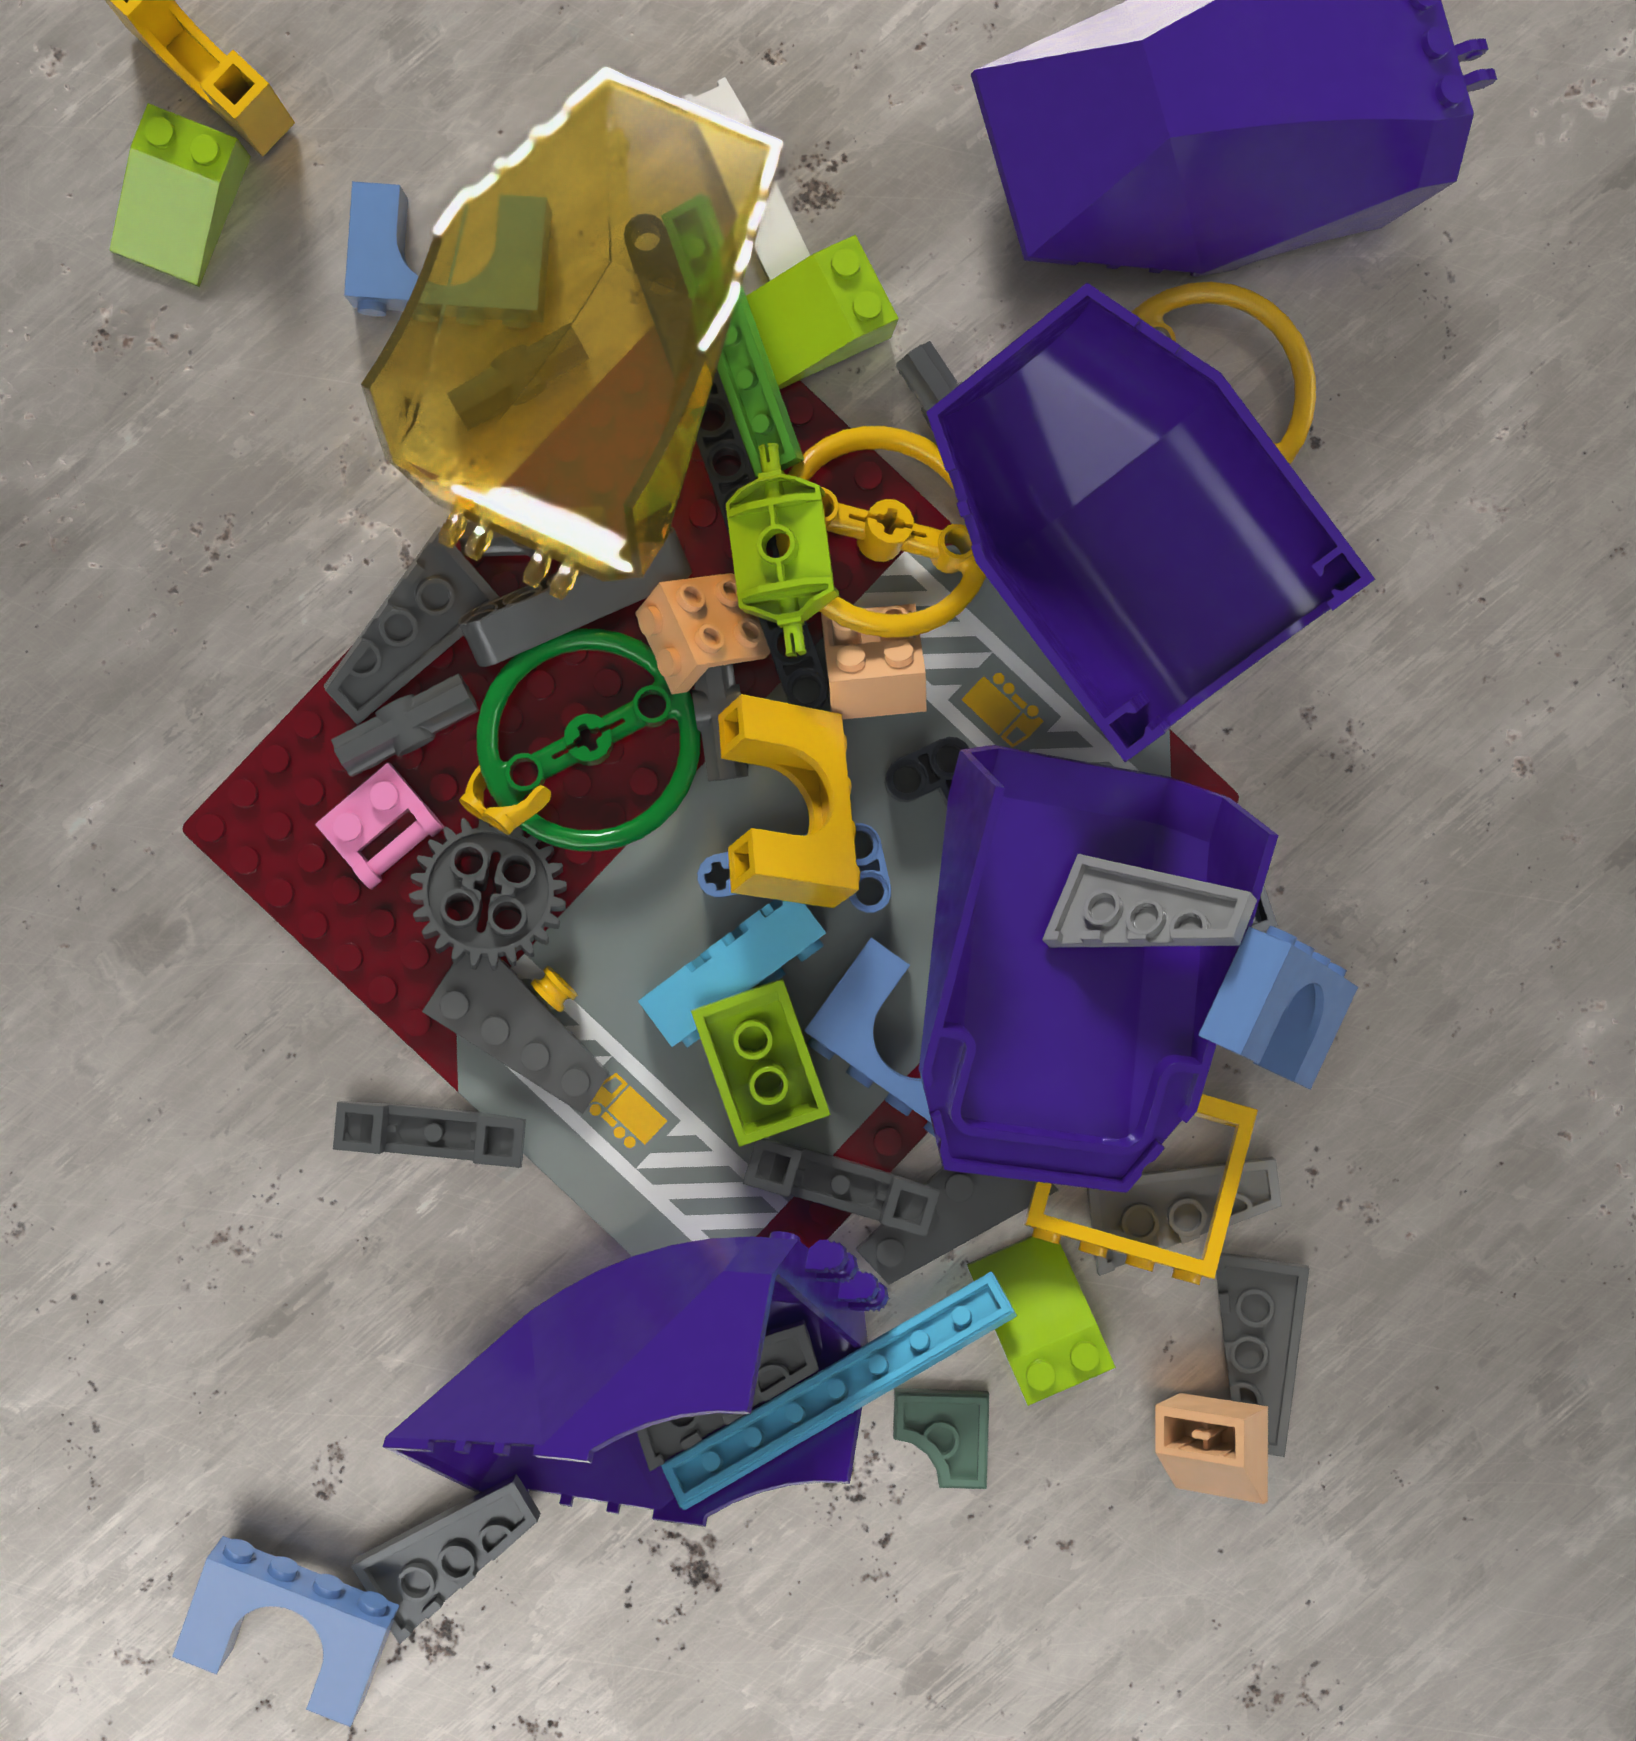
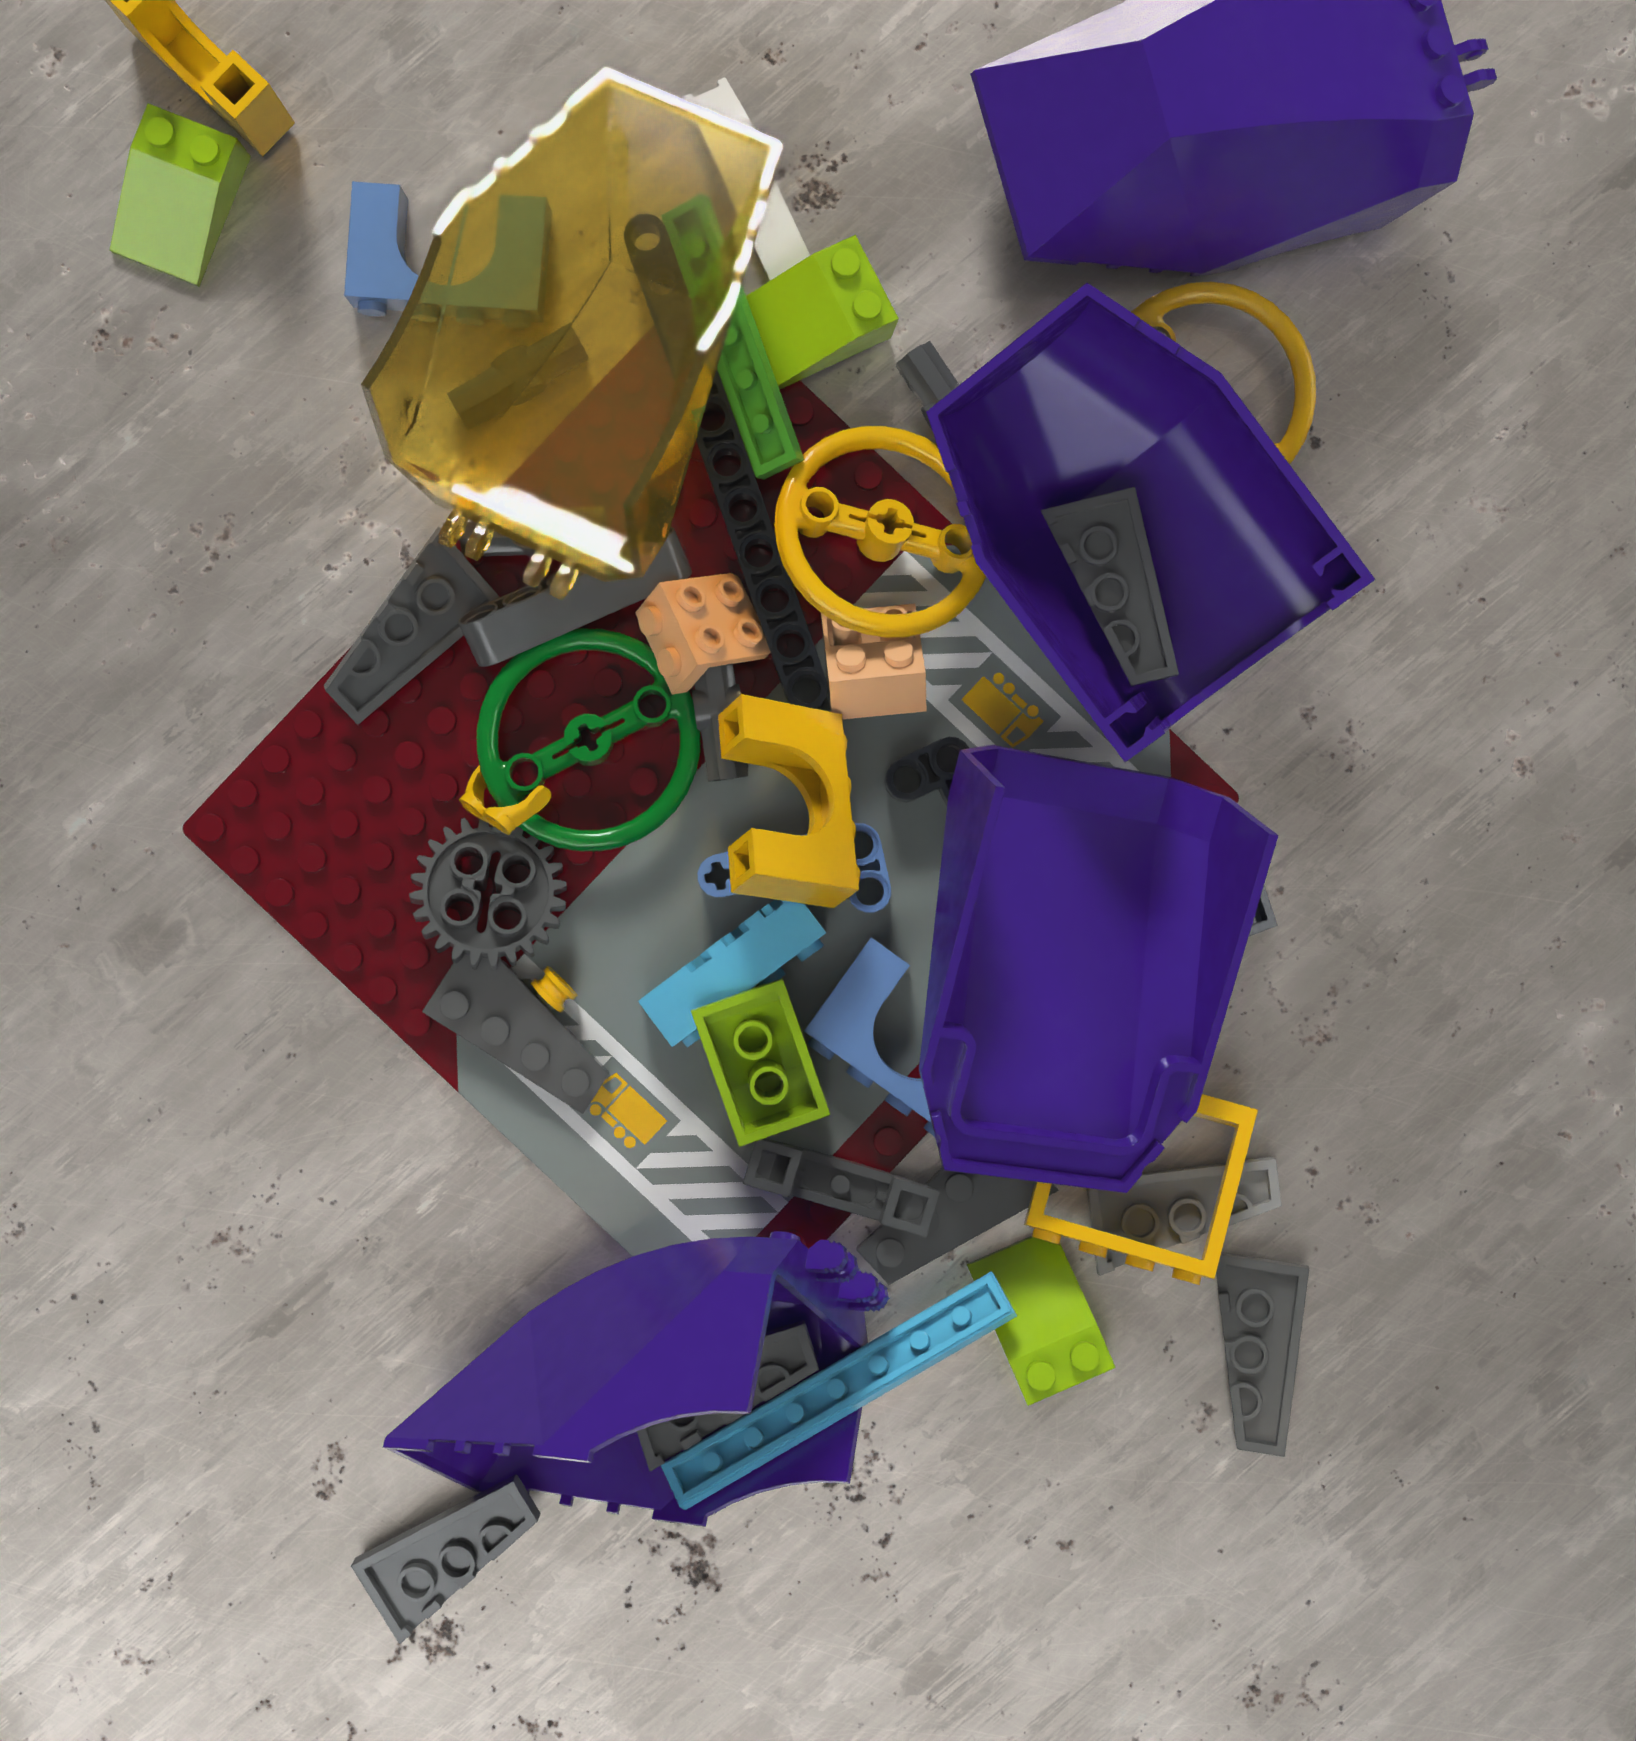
(348, 1620): medium blue arch -> none
(368, 814): bright pink plate -> none
(405, 725): dark grey piece -> none
(429, 1132): dark grey slope -> none
(802, 579): lime plate -> none
(949, 1429): sand green tile -> none
(1114, 568): none -> dark grey wing
(1142, 907): light grey wing -> none
(1214, 1446): light nougat slope -> none
(1280, 1005): medium blue arch -> none

